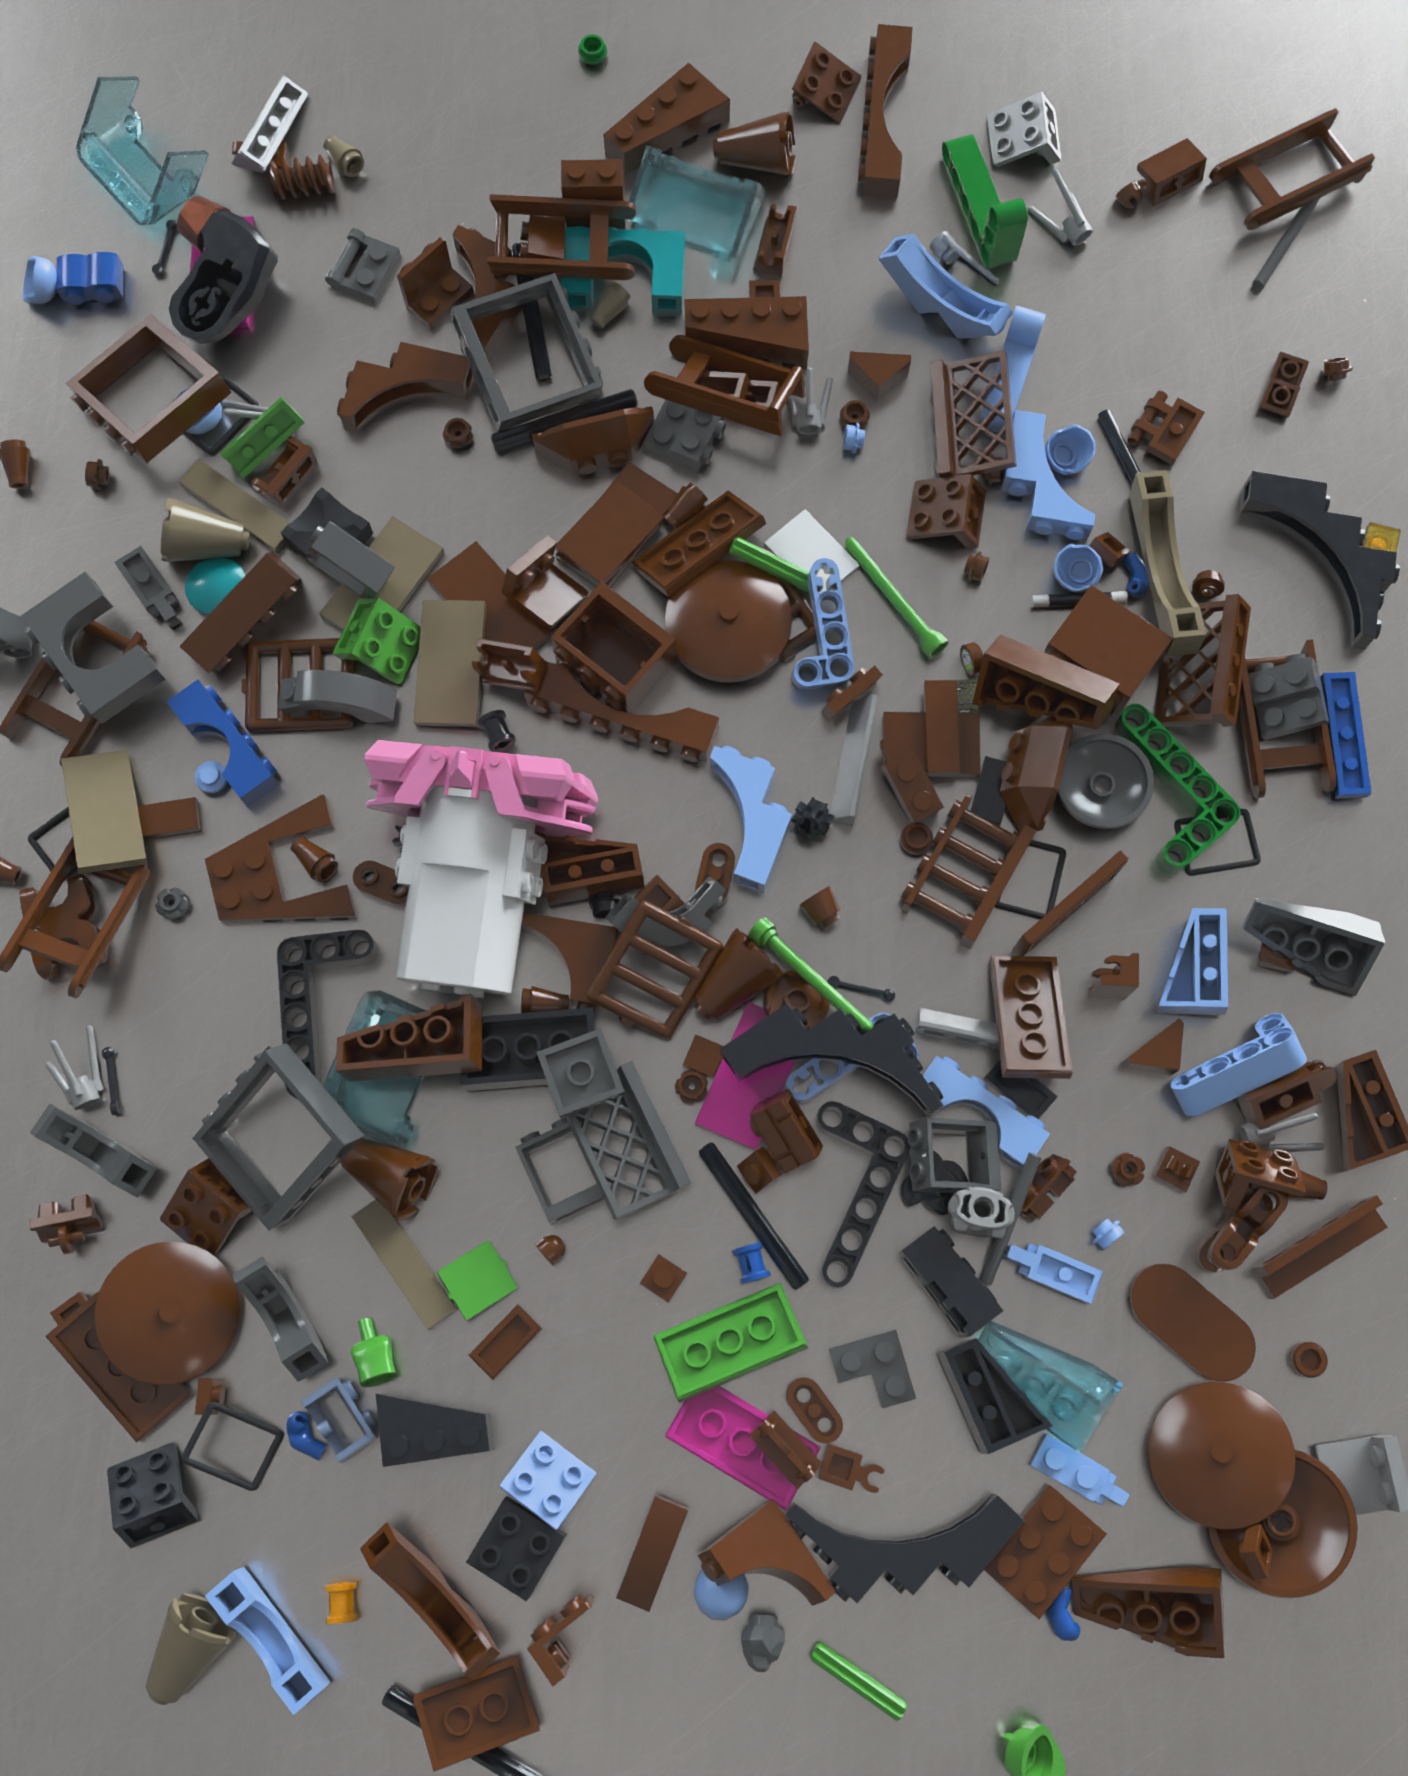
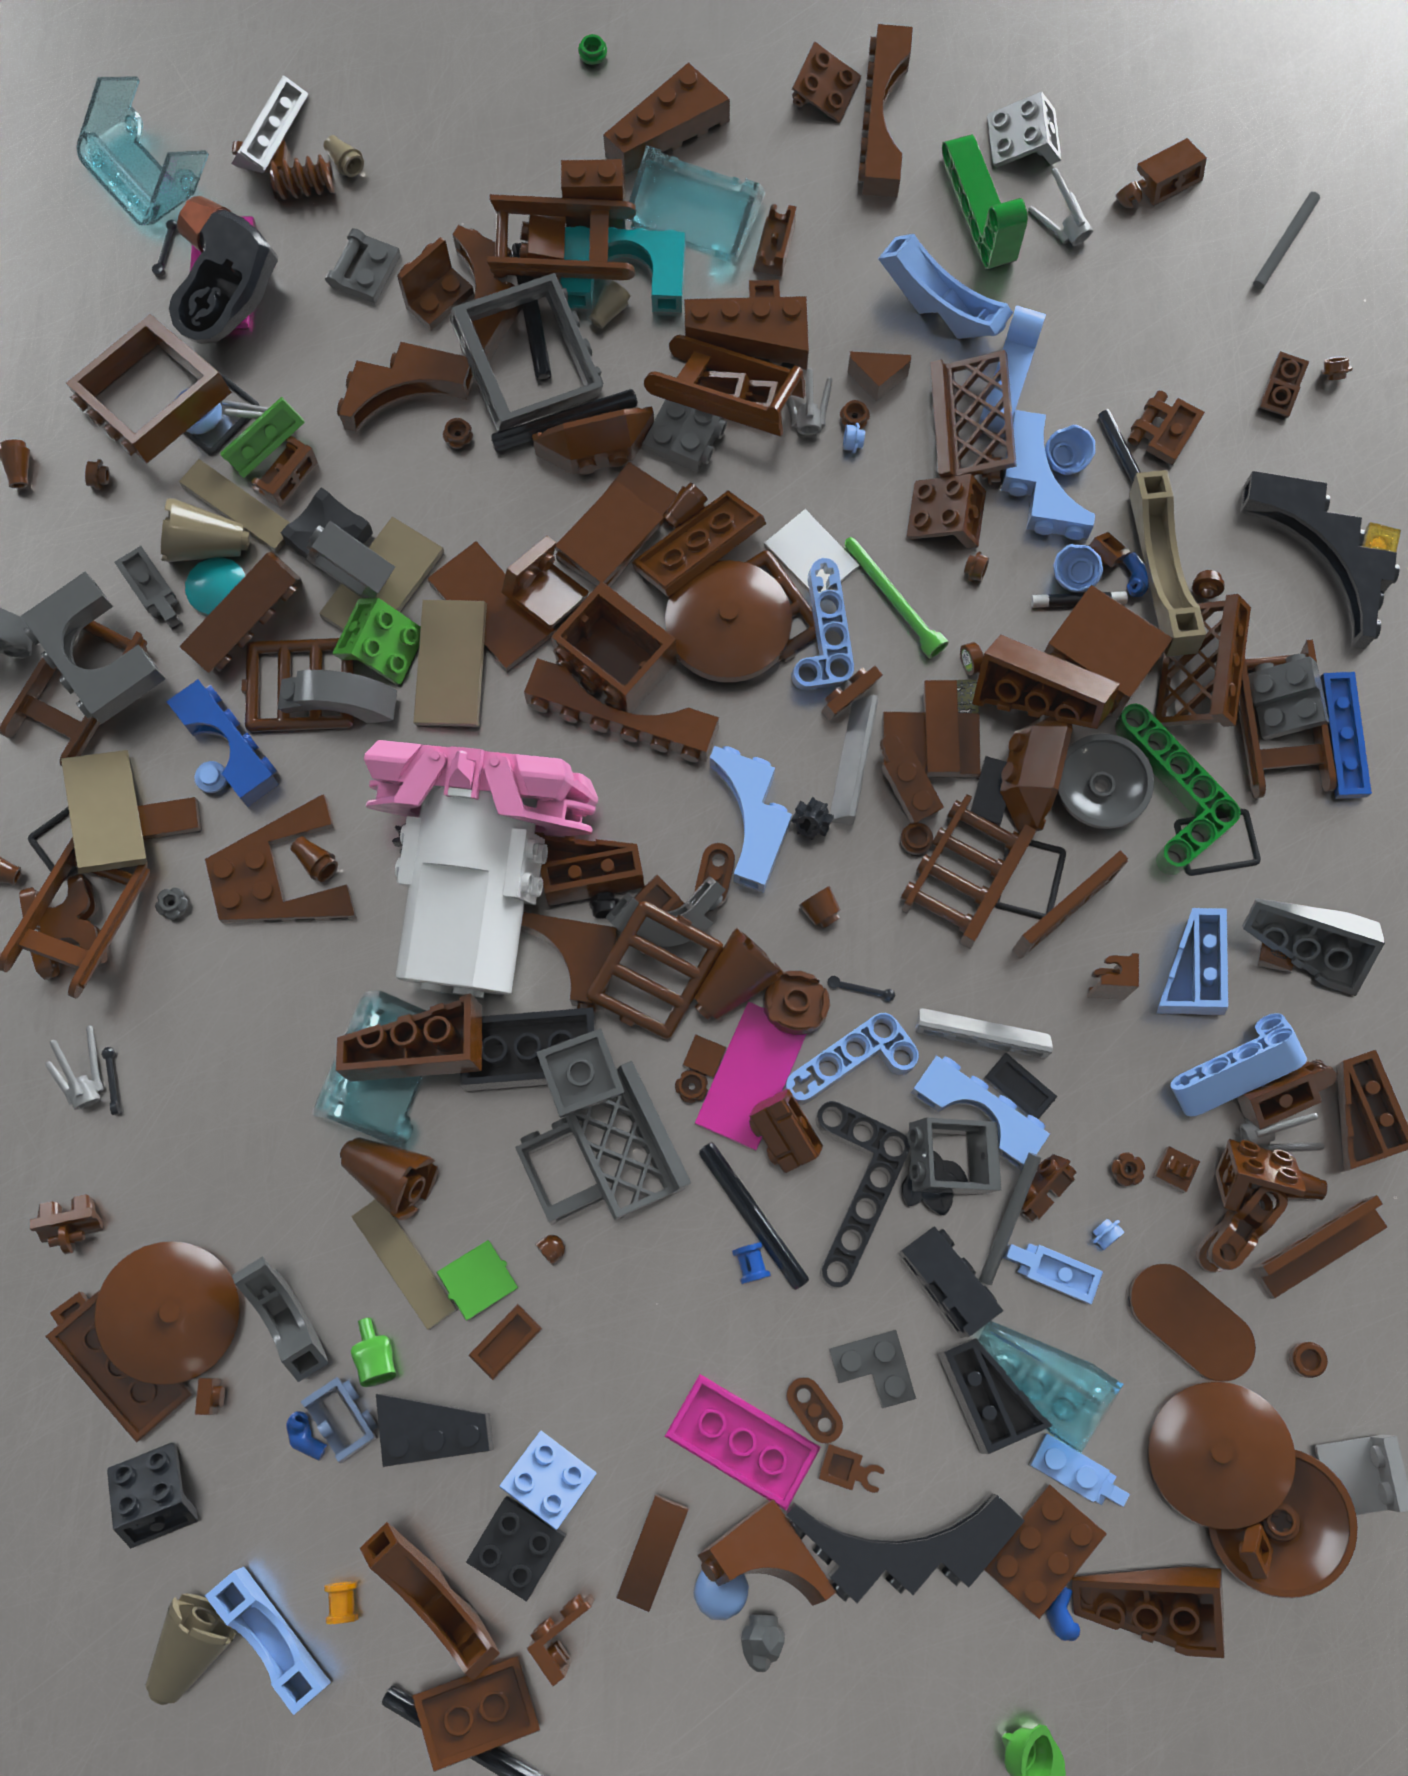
(39, 281): light blue hair -> none
(89, 277): blue brick -> none
(94, 1149): dark grey arch -> none
(204, 1208): reddish brown bracket -> none
(222, 1475): black piece -> none
(238, 1168): dark grey window -> none
(304, 971): black beam -> none
(381, 885): reddish brown plate -> none
(496, 730): black bush -> none
(510, 665): reddish brown hinge -> none
(540, 1000): reddish brown cone -> none
(663, 1278): reddish brown plate -> none
(730, 1342): bright green tile -> none
(759, 145): reddish brown cone -> none
(759, 1170): reddish brown plate -> none
(764, 934): bright green piece -> none
(770, 563): bright green axle -> none
(785, 1450): reddish brown hinge -> none
(858, 1681): bright green axle -> none
(881, 1049): black arch -> none
(948, 251): light grey plant -> none
(981, 1212): light grey piece -> none
(1030, 1017): tile -> none
(1161, 1053): reddish brown slope -> none
(1272, 203): reddish brown piece -> none

